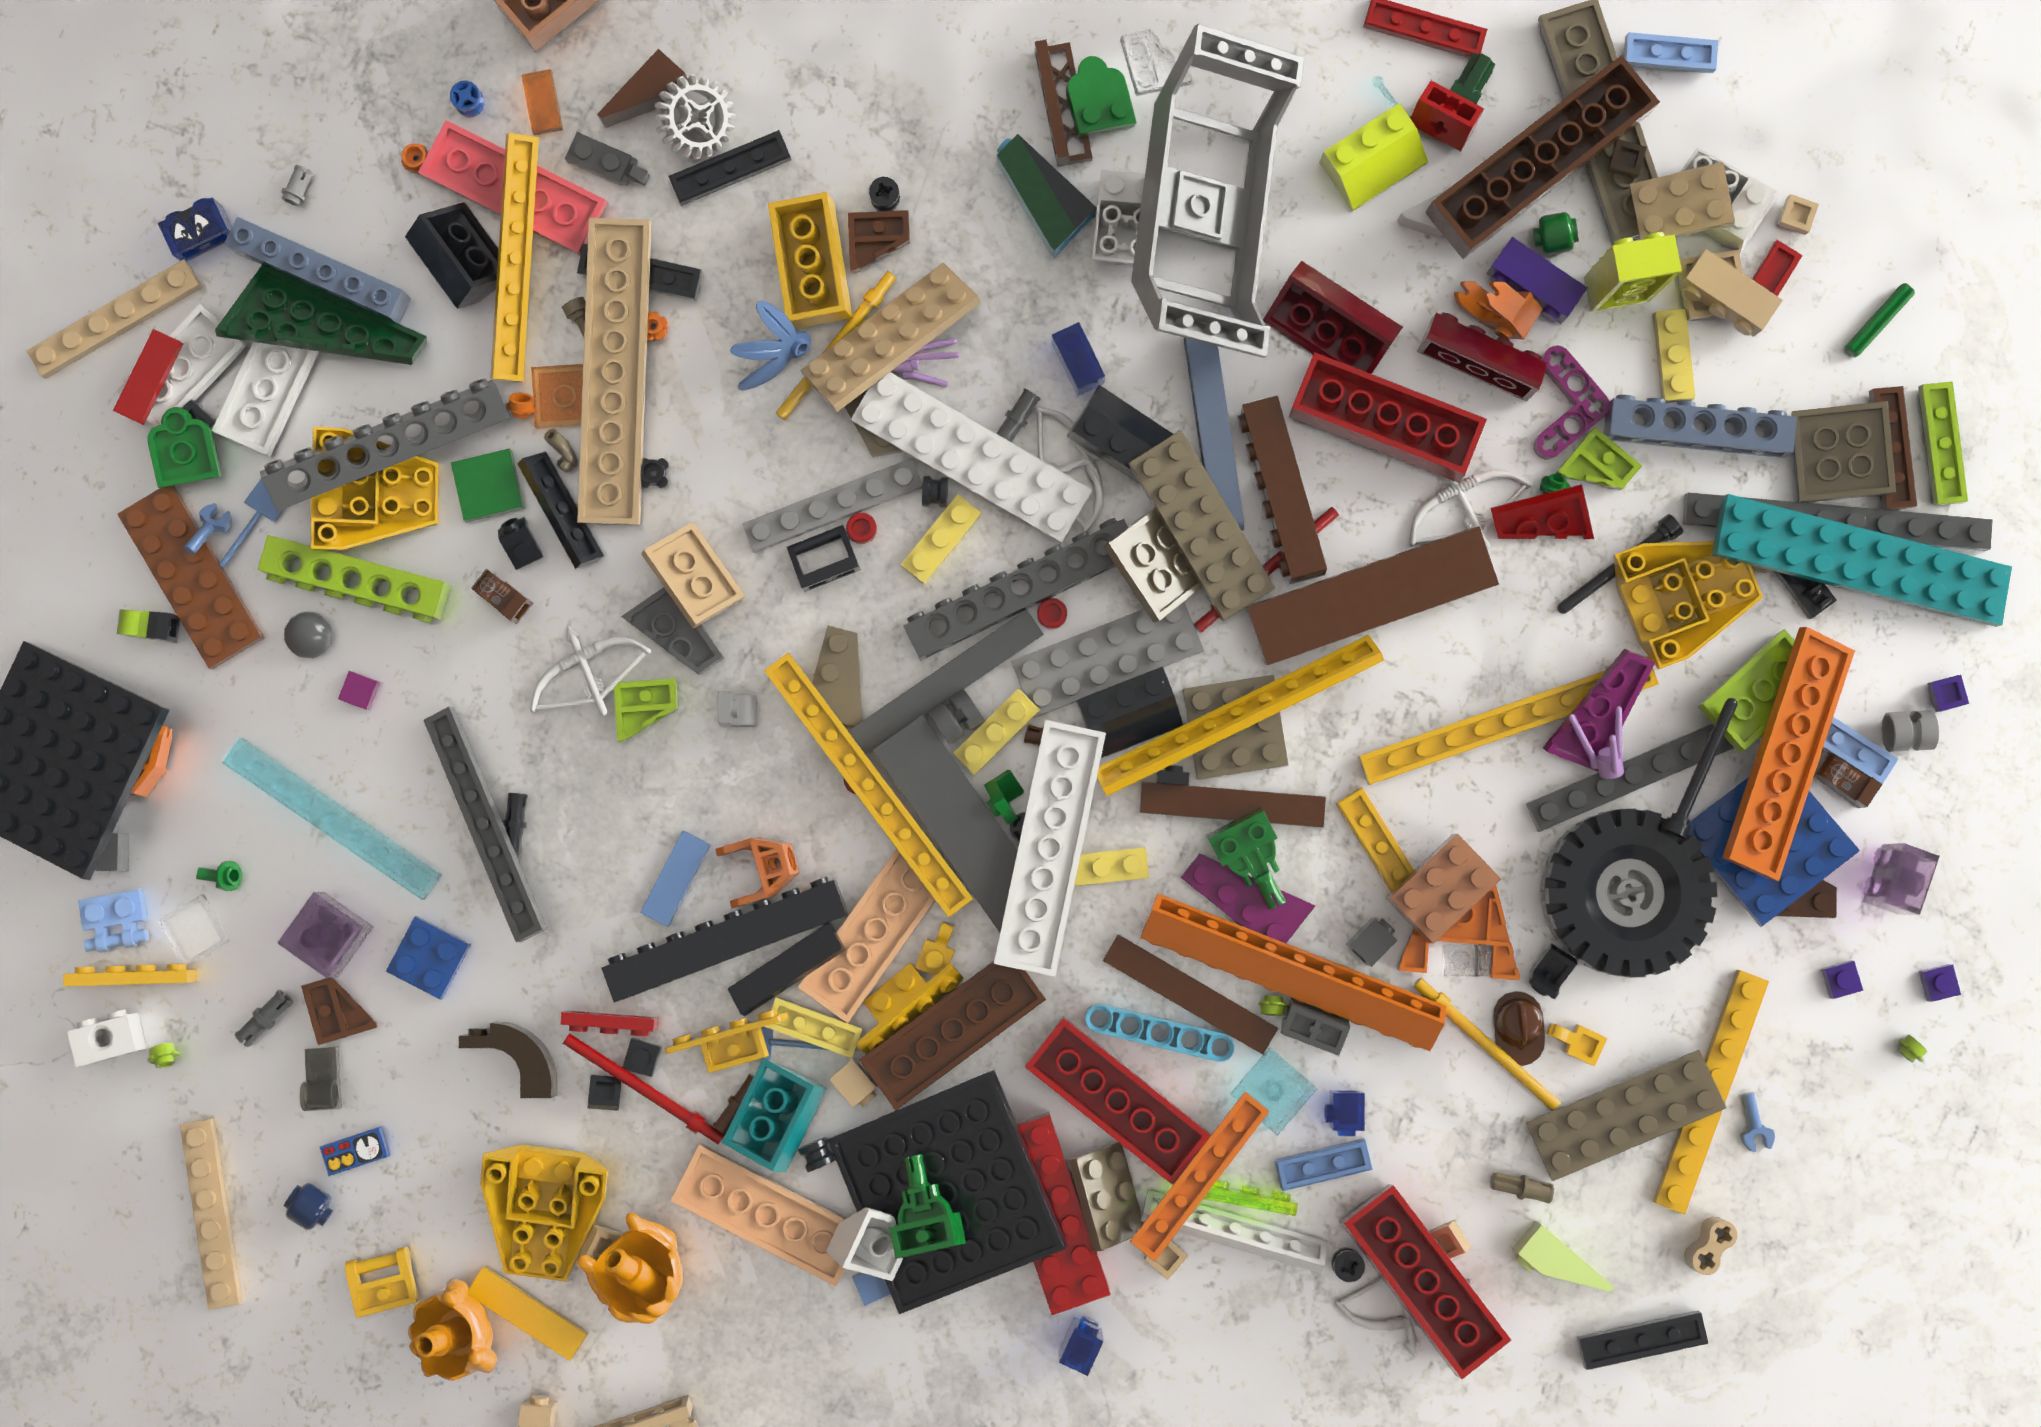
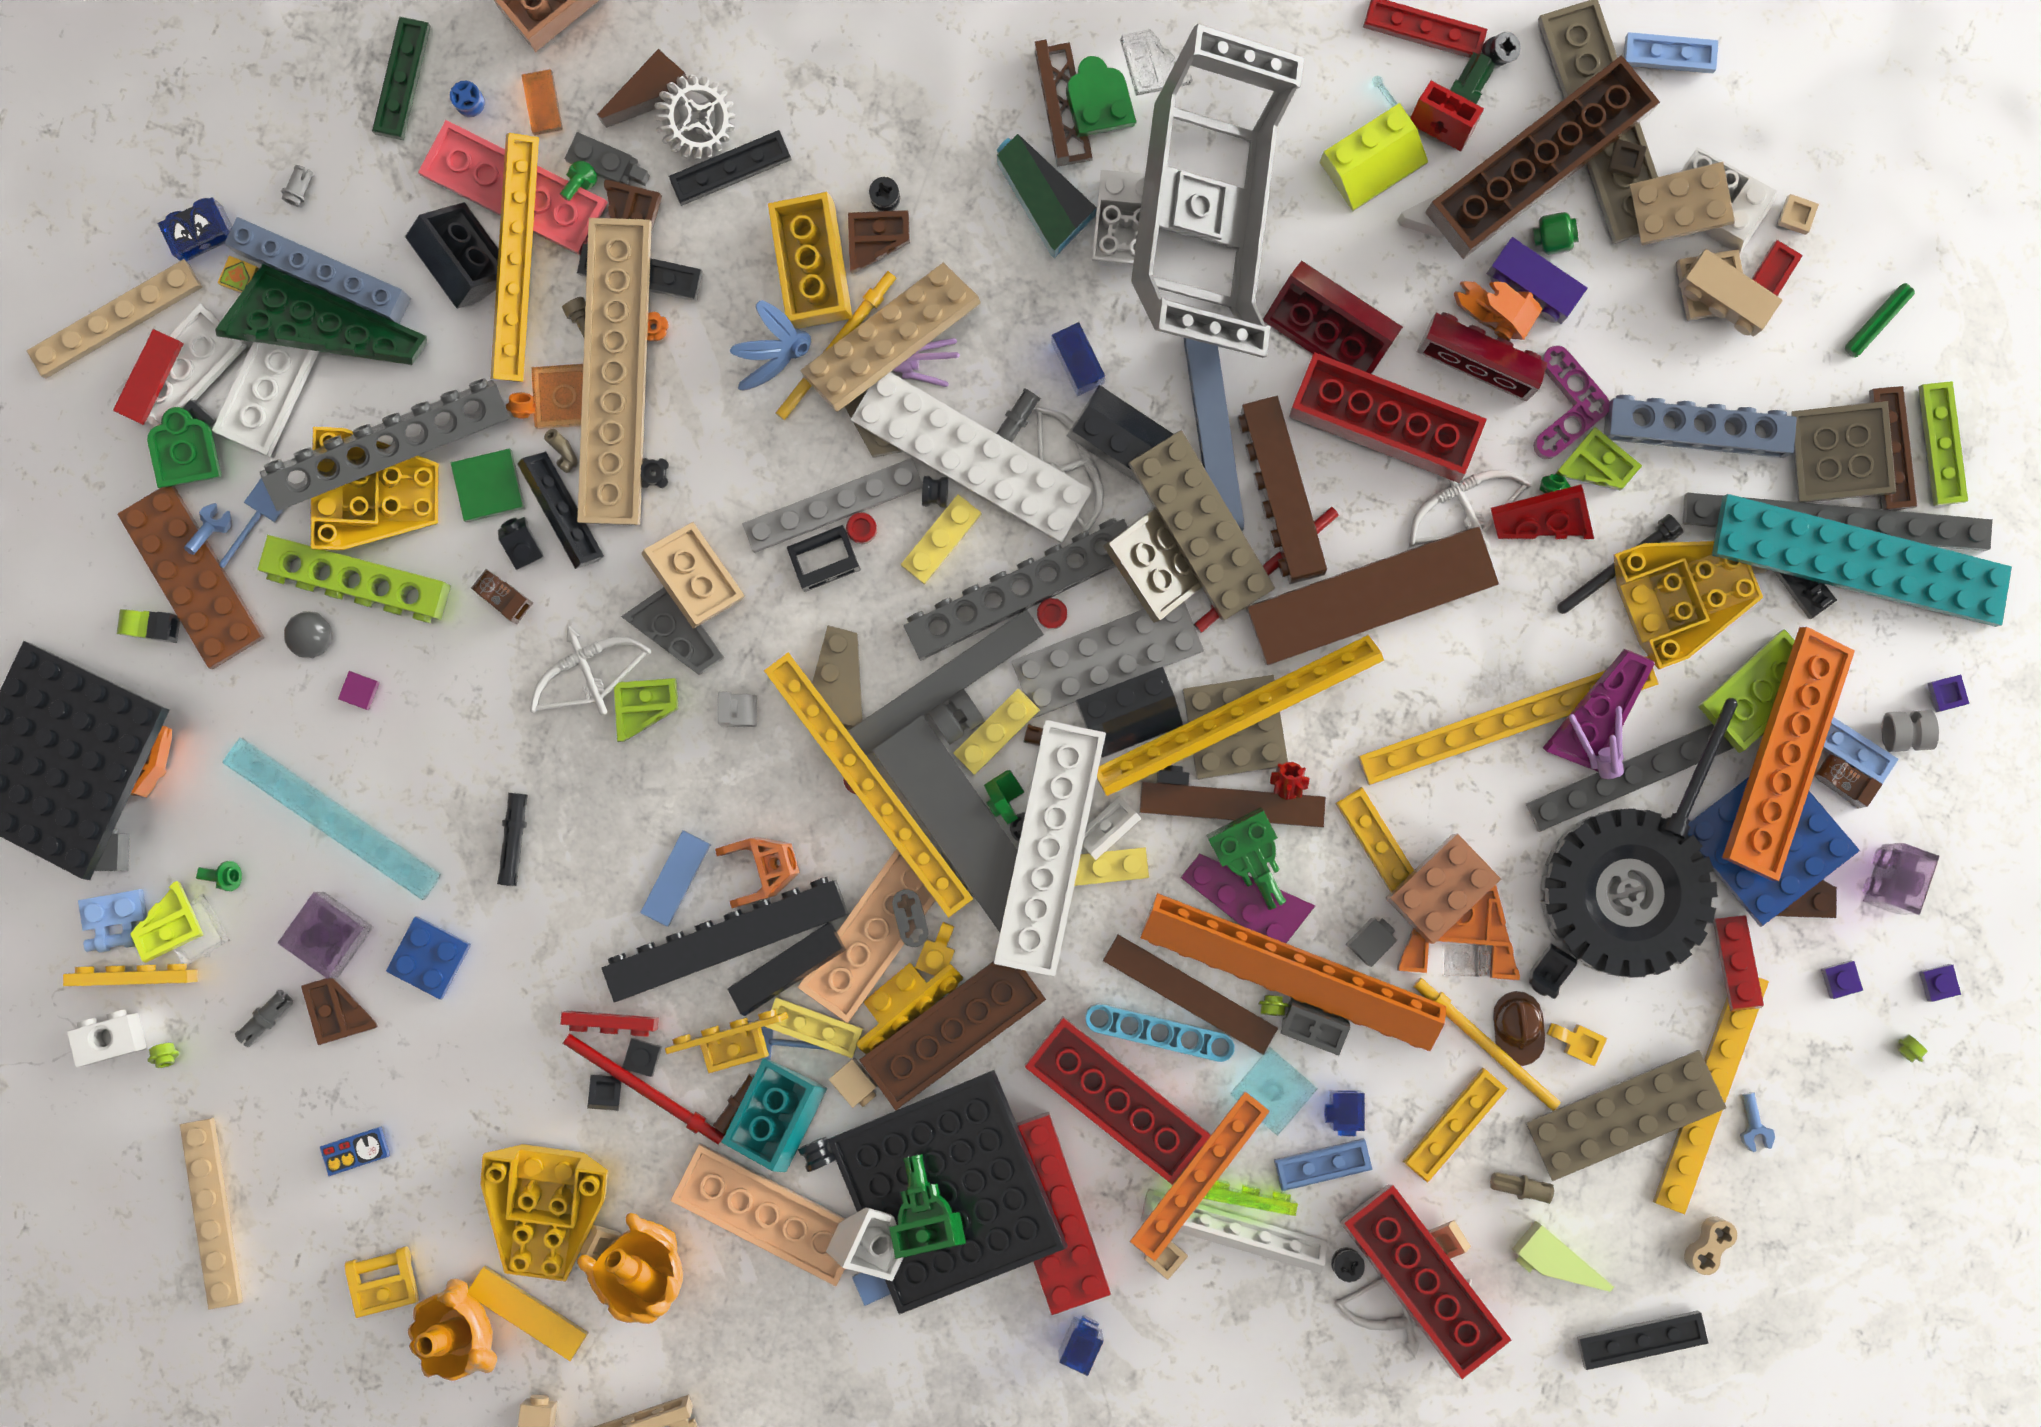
(166, 925): none -> neon yellow wing
(237, 274): none -> tile
(308, 1206): dark blue head -> none
(322, 1081): clear smoke plate -> none
(401, 78): none -> dark green tile
(408, 155): orange plate -> none
(485, 824): dark grey plate -> none
(532, 1057): dark brown arch -> none
(580, 175): none -> green plate
(632, 202): none -> reddish brown wing
(902, 919): none -> dark grey beam
(1106, 1196): dark tan plate -> none
(1109, 827): none -> white plate
(1289, 780): none -> red gear
(1455, 1124): none -> yellow tile
(1499, 55): none -> wheel
(1632, 271): neon yellow brick -> none
(1674, 355): light yellow plate -> none
(1738, 963): none -> red plate

